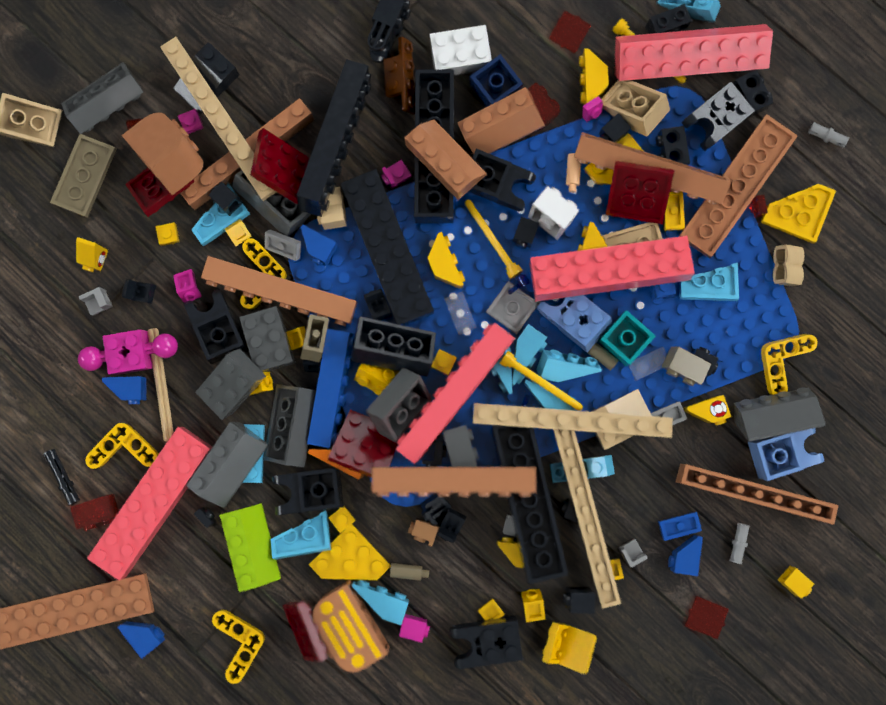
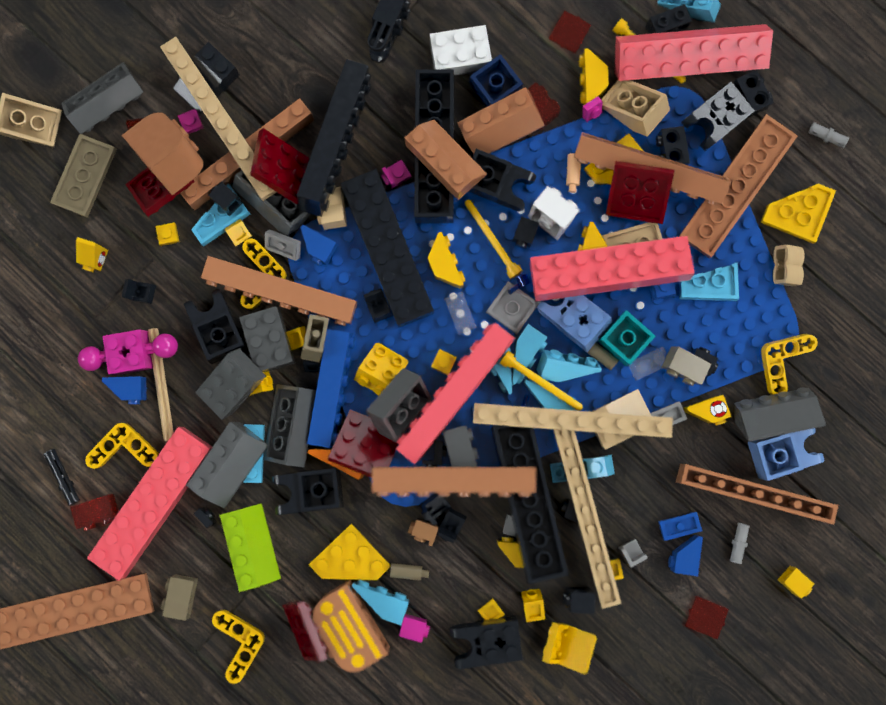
(96, 300): light grey panel -> none
(142, 636): blue slope -> none
(179, 597): none -> dark tan brick
(186, 286): dark pink bracket -> none
(306, 538): medium azure wing -> none
(342, 519): yellow plate -> none
(393, 346): black brick -> none
(399, 76): reddish brown bracket -> none
(615, 129): black brick -> none
(674, 212): yellow hinge -> none
(758, 206): clear red plate -> none

